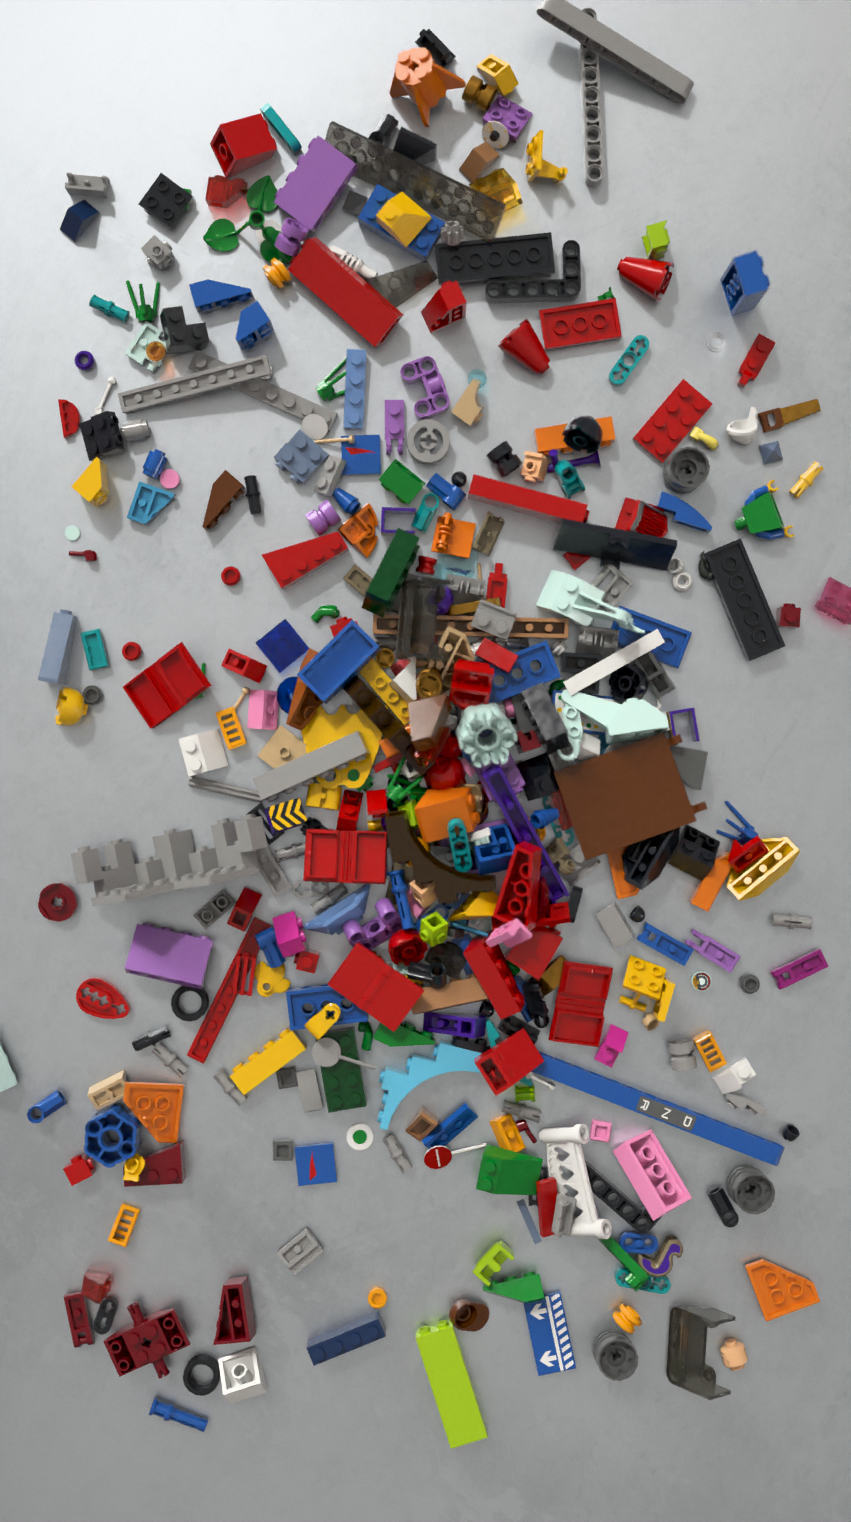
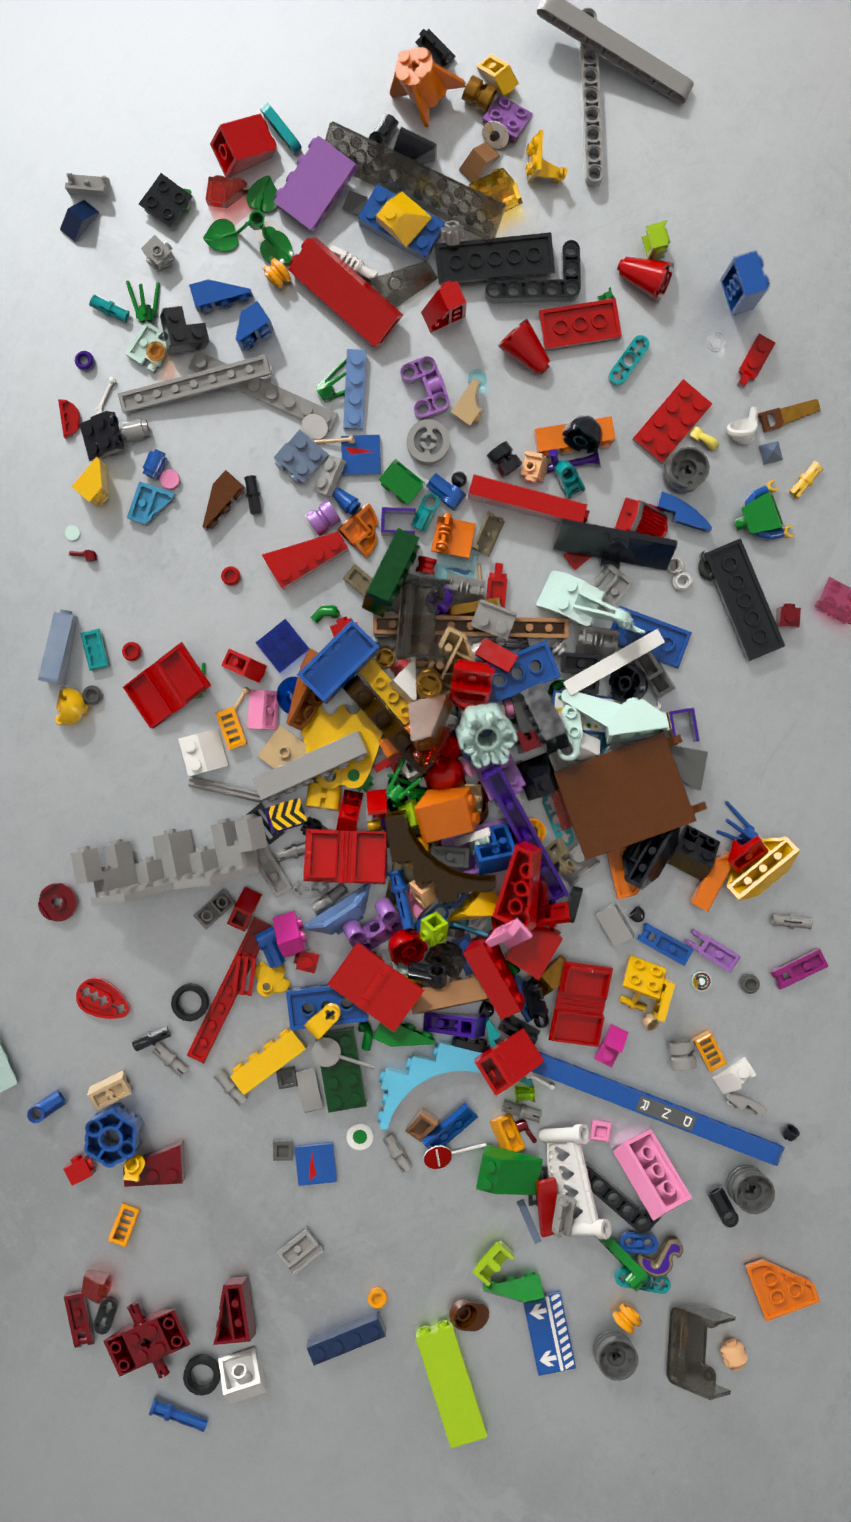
(156, 1107): orange plate -> none
(169, 955): medium lavender panel -> none
(292, 236): medium lavender wheel -> none
(394, 424): medium lavender hinge -> none
(459, 838): teal beam -> none
(543, 817): blue cone -> none

